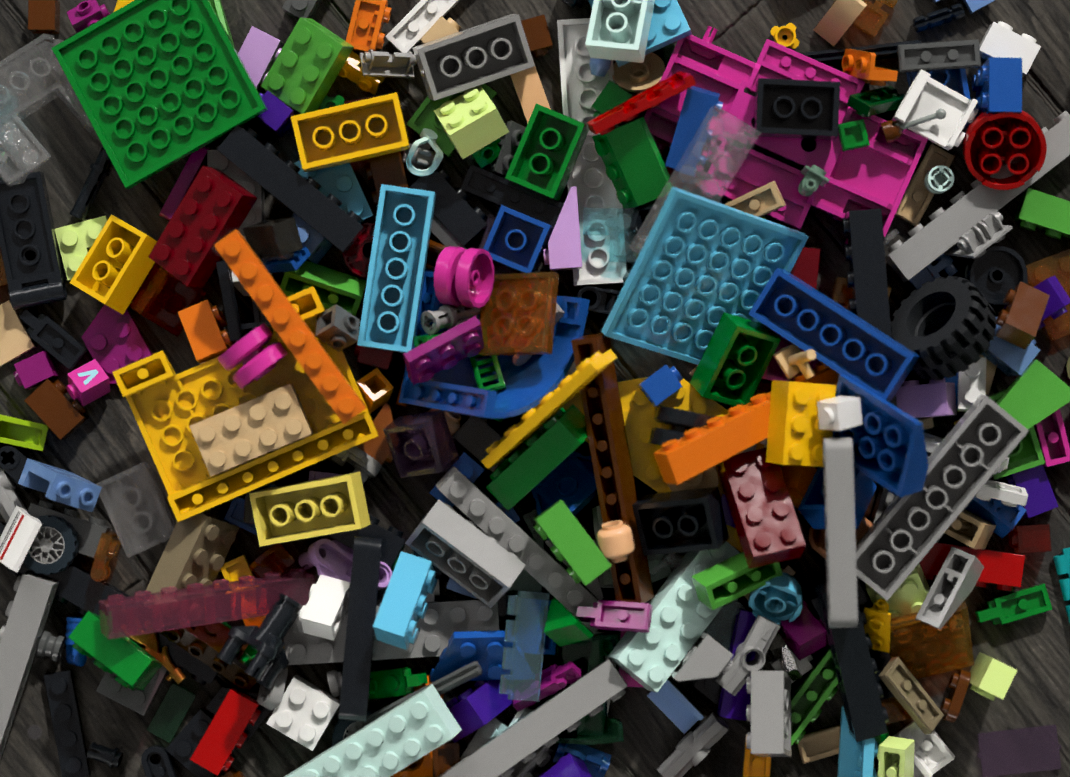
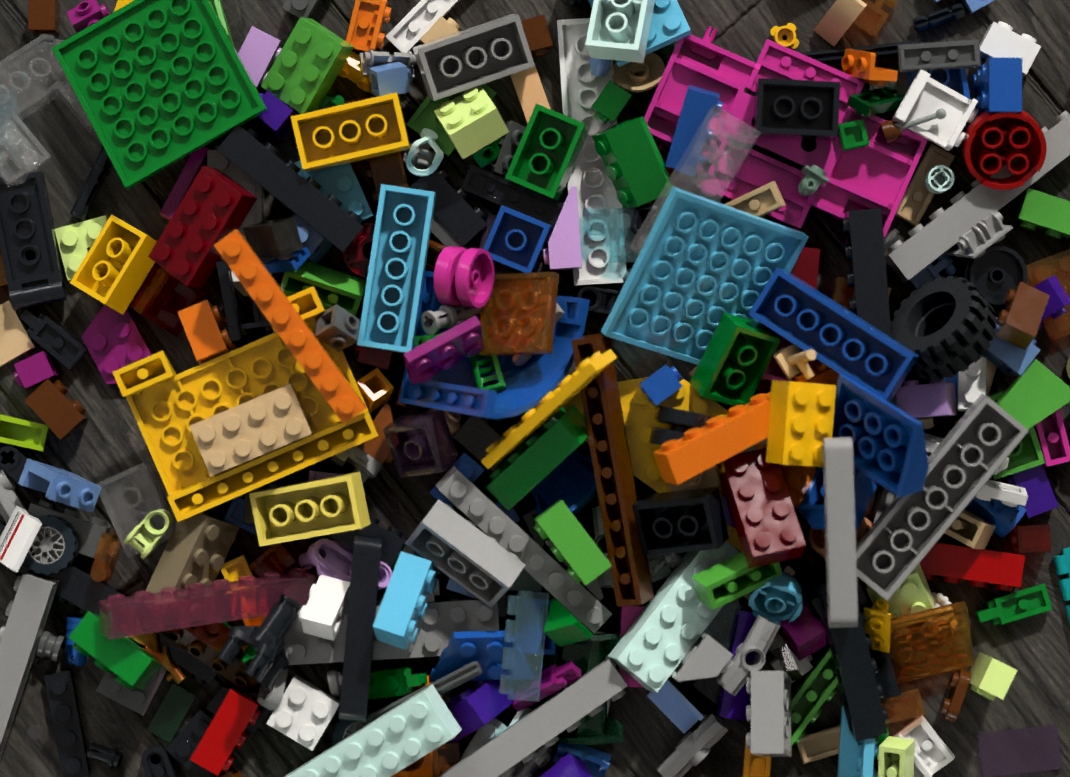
(88, 383): dark pink brick -> none
(146, 536): none -> yellowish green piece
(250, 353): dark pink wheel -> none
(390, 79): none -> medium blue brick
(615, 541): light nougat head -> none
(617, 615): magenta hinge -> none
(645, 100): red wing -> none
(839, 413): white brick -> none
(911, 695): dark tan tile -> none
(950, 588): light grey slope -> none

